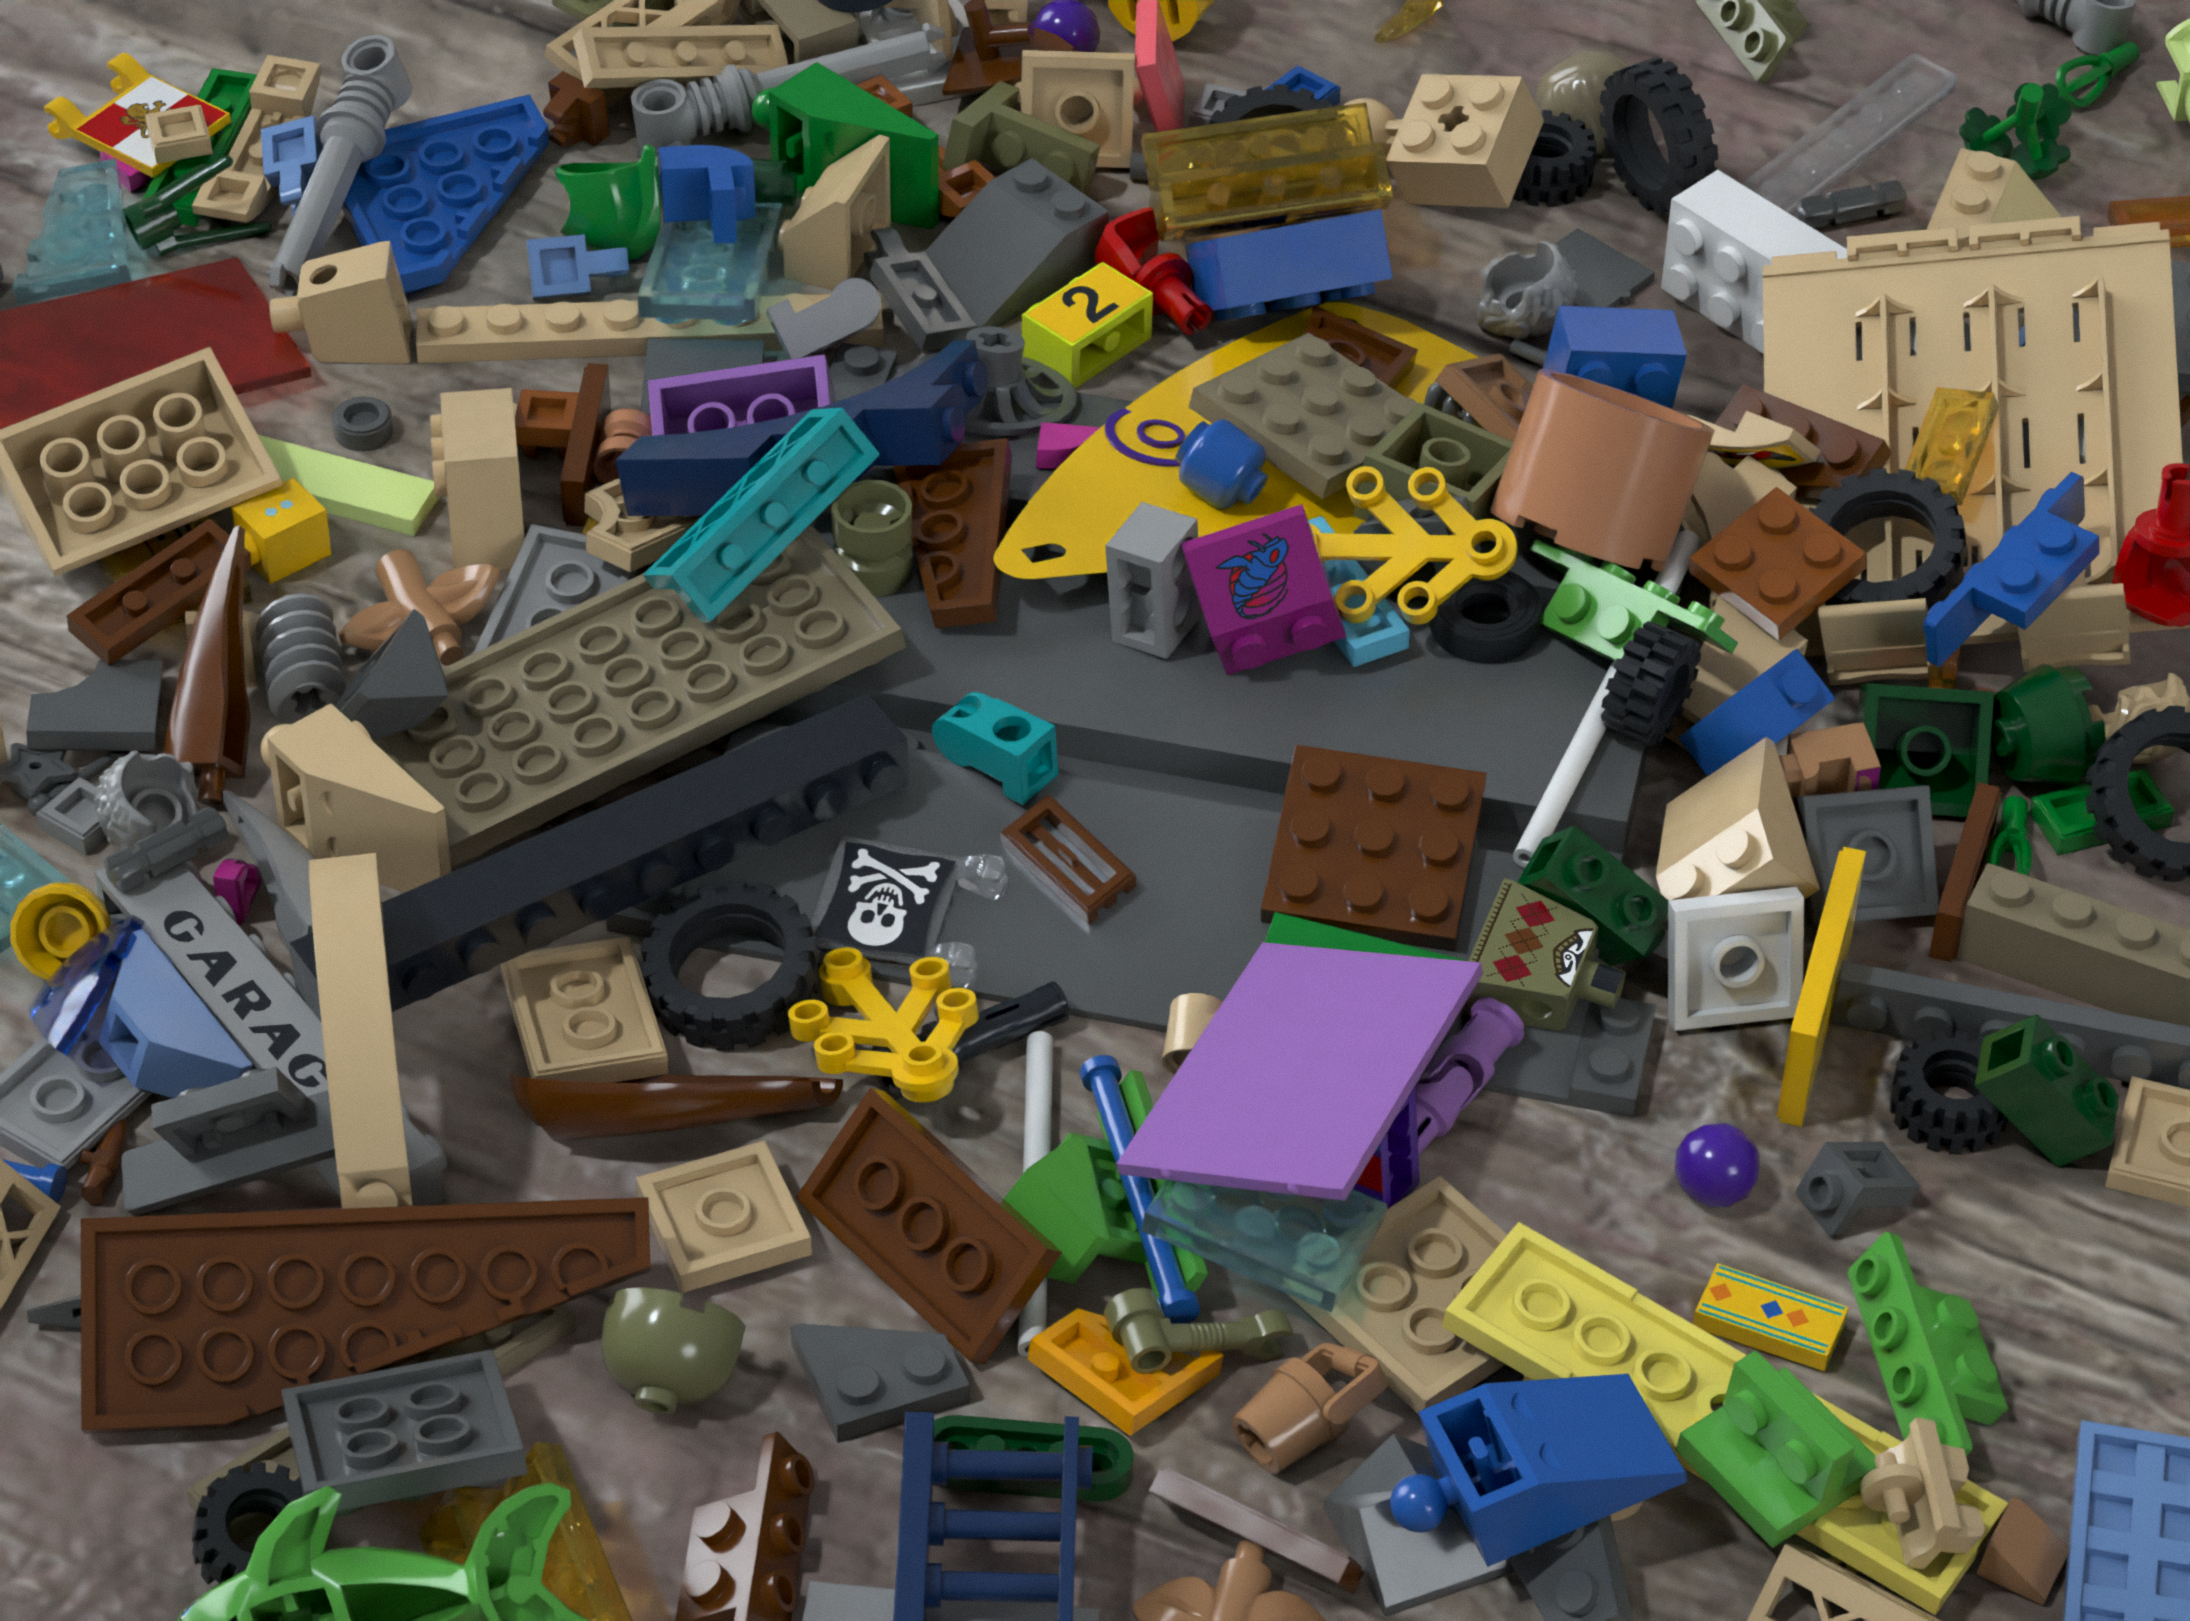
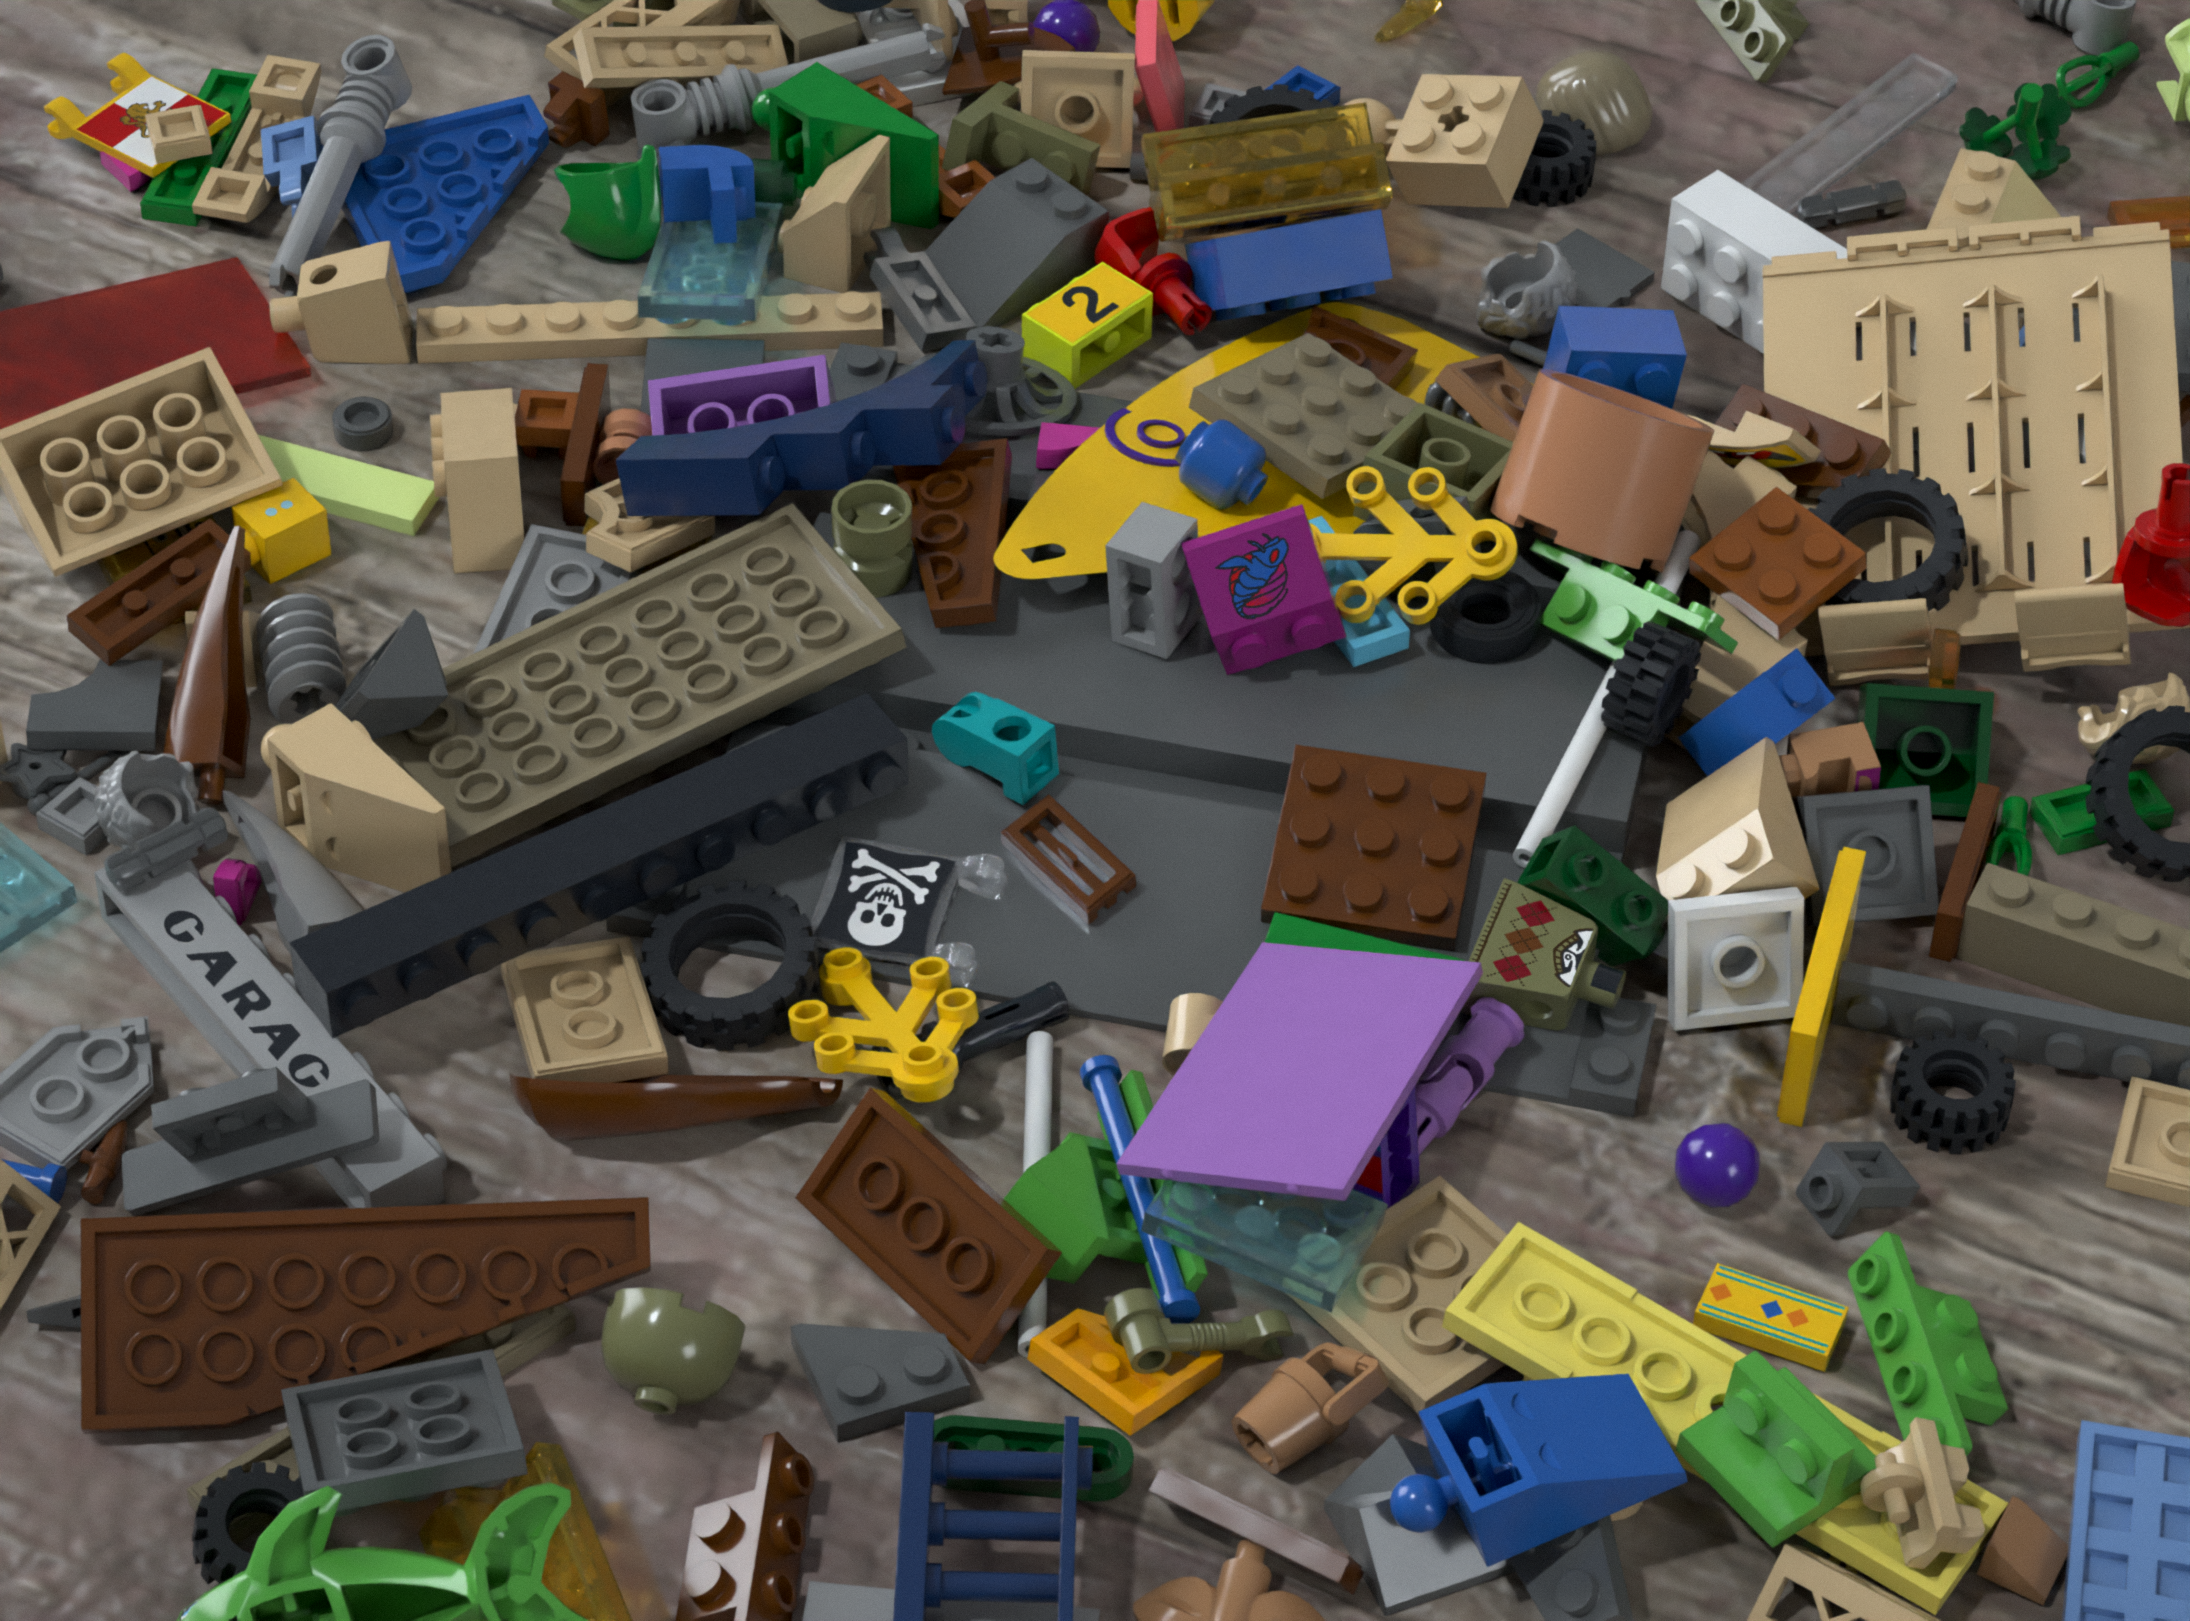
(55, 924): yellow helmet -> none
(80, 984): clear blue brick -> none
(81, 236): clear light blue wing -> none
(155, 217): dark green plant -> none
(163, 1030): medium blue slope -> none
(358, 1032): tan arch -> none
(445, 603): medium nougat plant -> none
(564, 266): medium blue plate -> none
(724, 1216): tan plate -> none
(764, 512): teal fence -> none
(828, 322): light grey leg -> none
(1631, 139): black tyre -> none
(1953, 438): clear yellow plate -> none
(2020, 574): blue bracket -> none
(2045, 727): dark green cone -> none
(2047, 1090): dark green brick -> none

